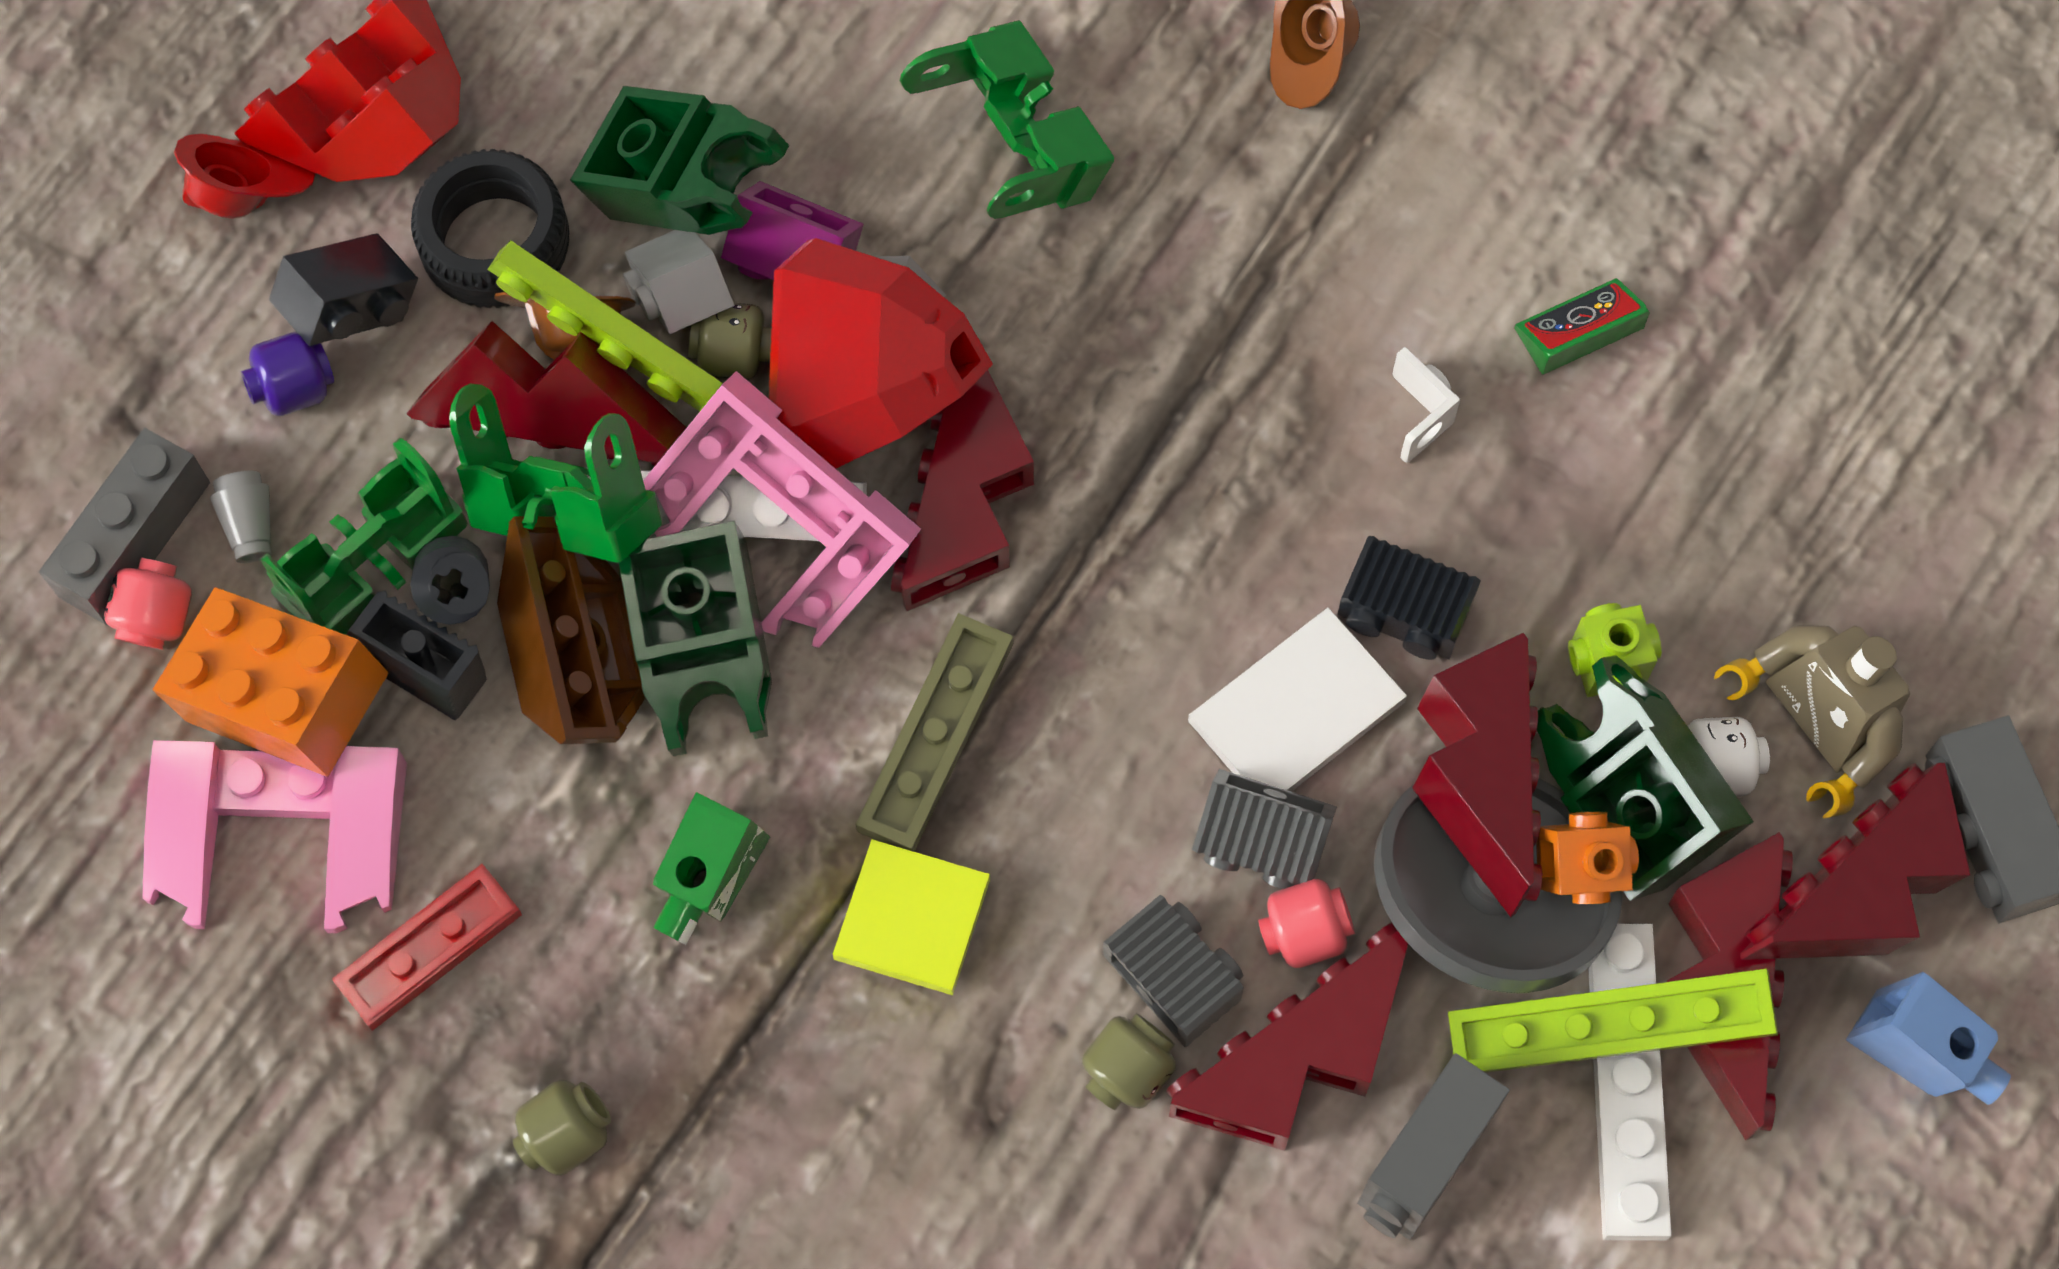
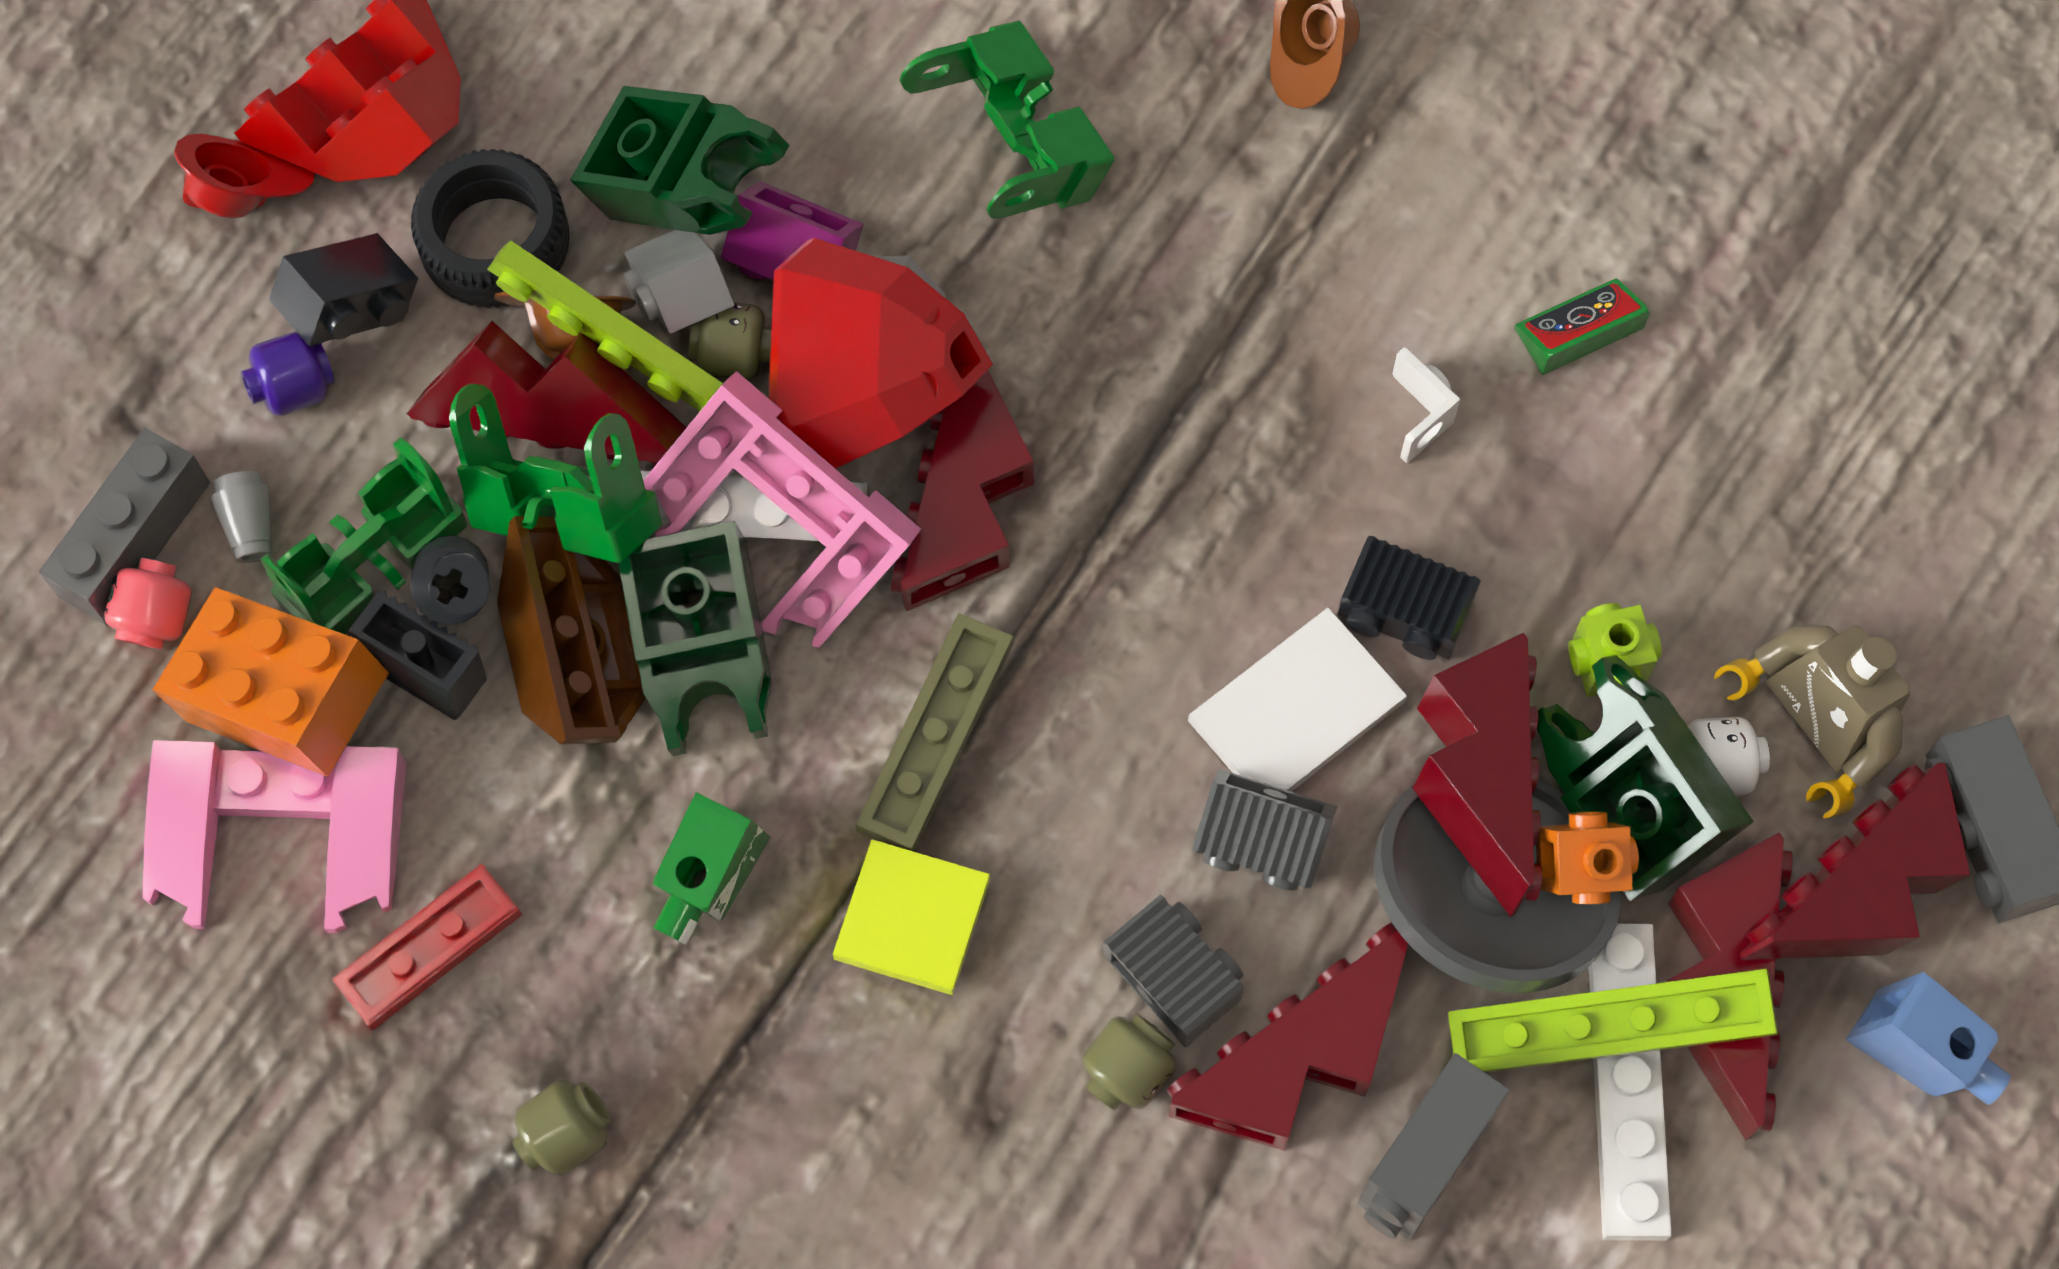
(1307, 923): coral head -> none

